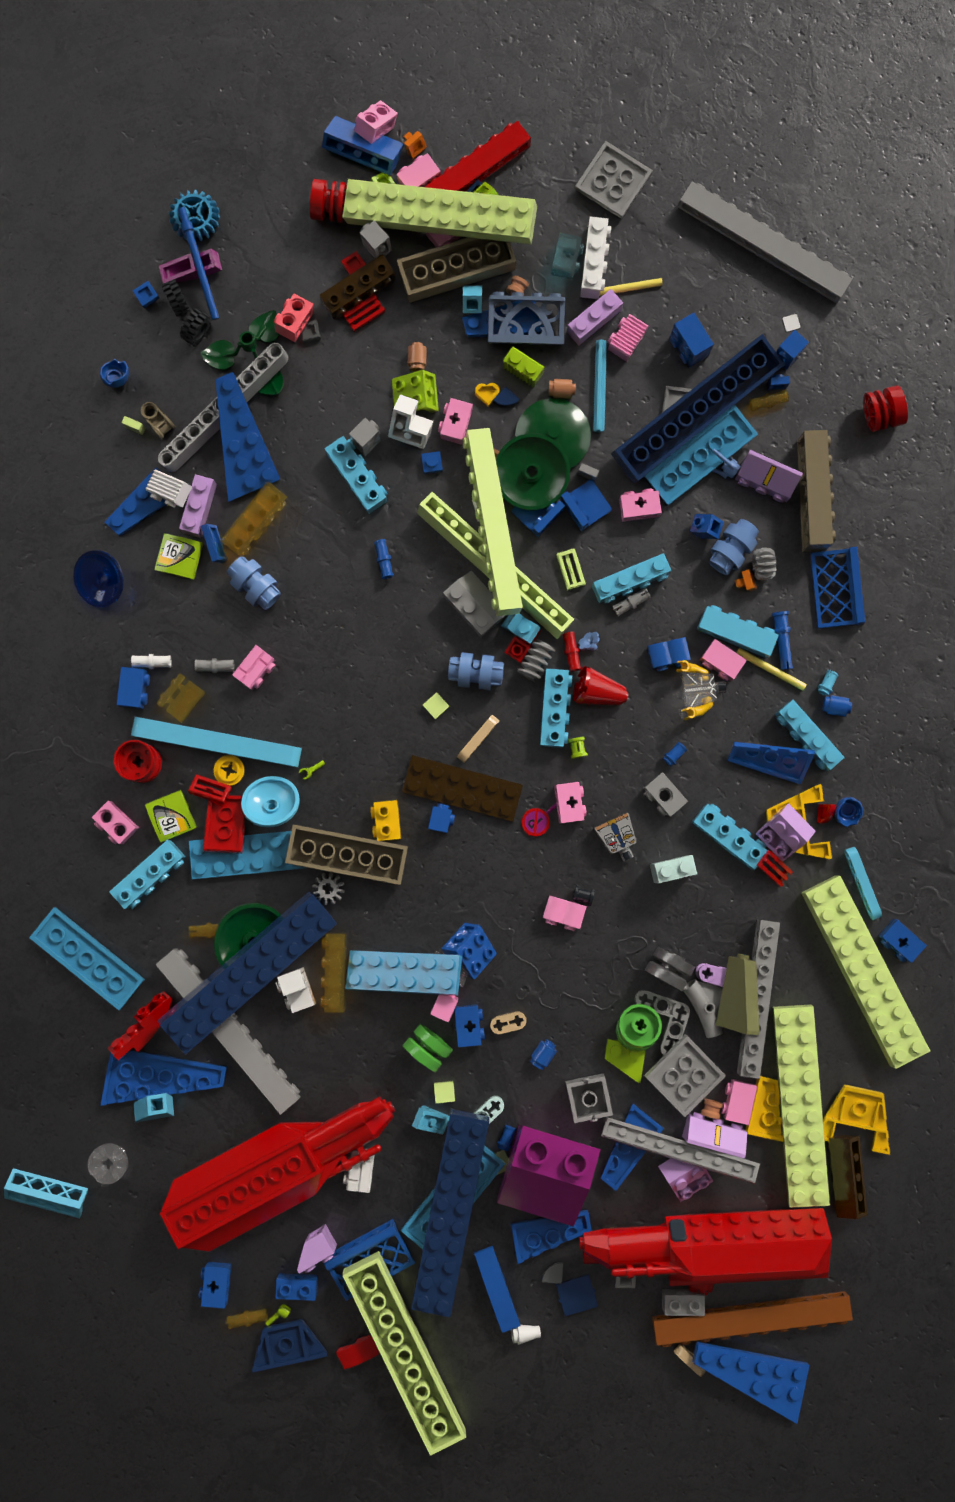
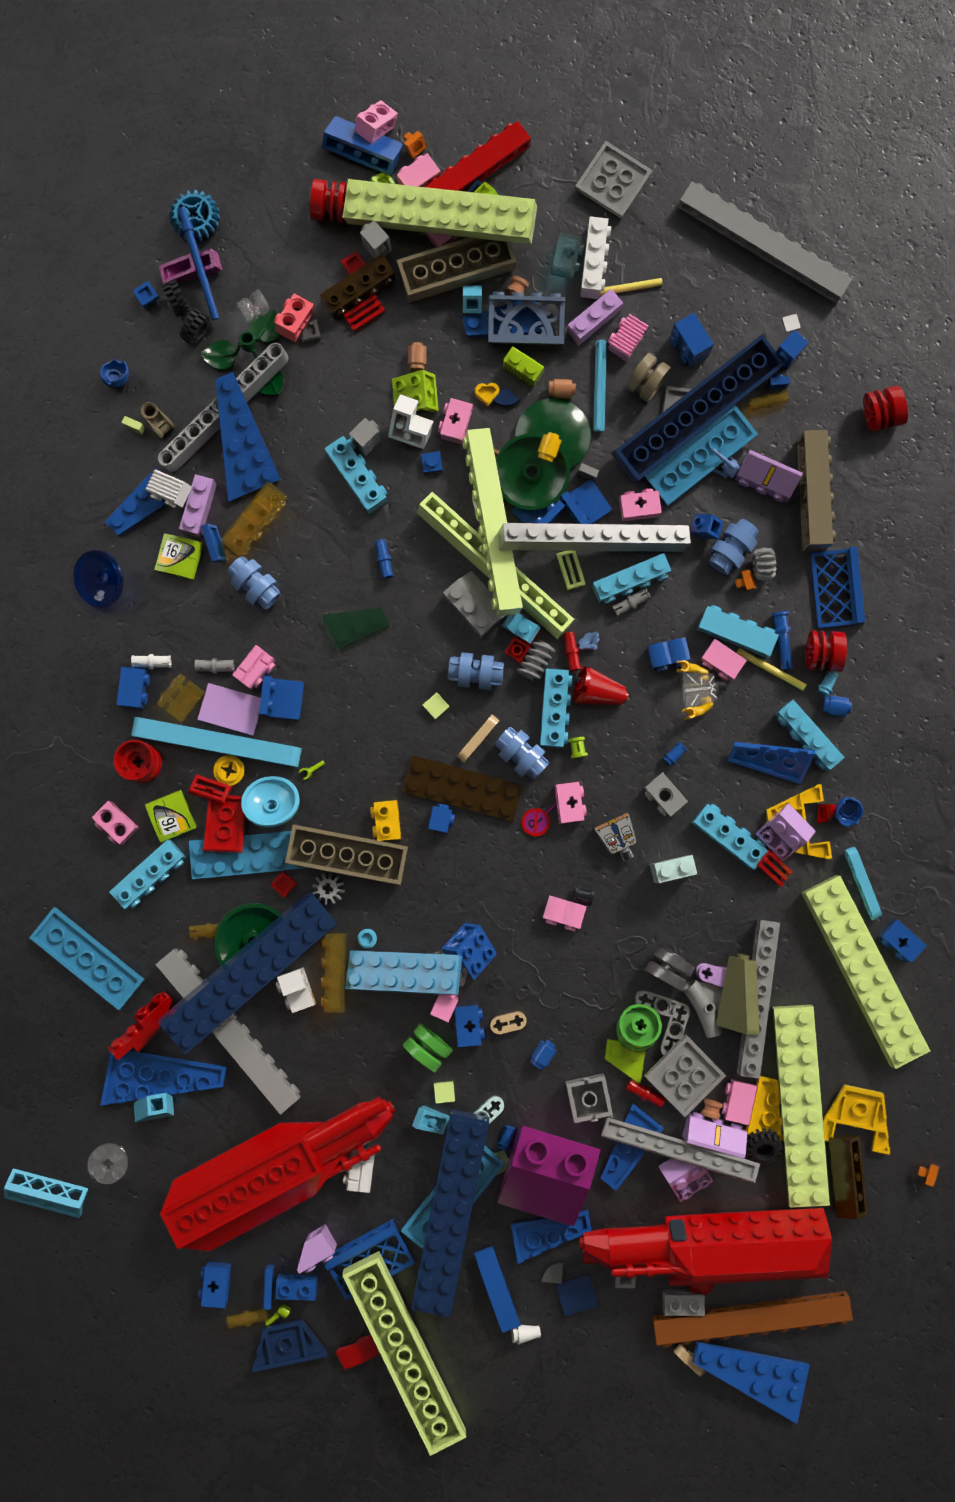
(230, 709): none -> lavender tile
(253, 306): none -> clear wheel
(268, 1287): none -> blue tile
(281, 698): none -> blue bracket
(283, 884): none -> red tile
(355, 625): none -> clear green wing
(367, 938): none -> medium azure plate
(514, 747): none -> medium blue piece
(549, 446): none -> yellow brick
(593, 537): none -> brick
(645, 1093): none -> red pin
(648, 377): none -> dark tan wheel
(761, 1138): none -> black tyre
(828, 651): none -> red wheel
(930, 1174): none -> orange tile

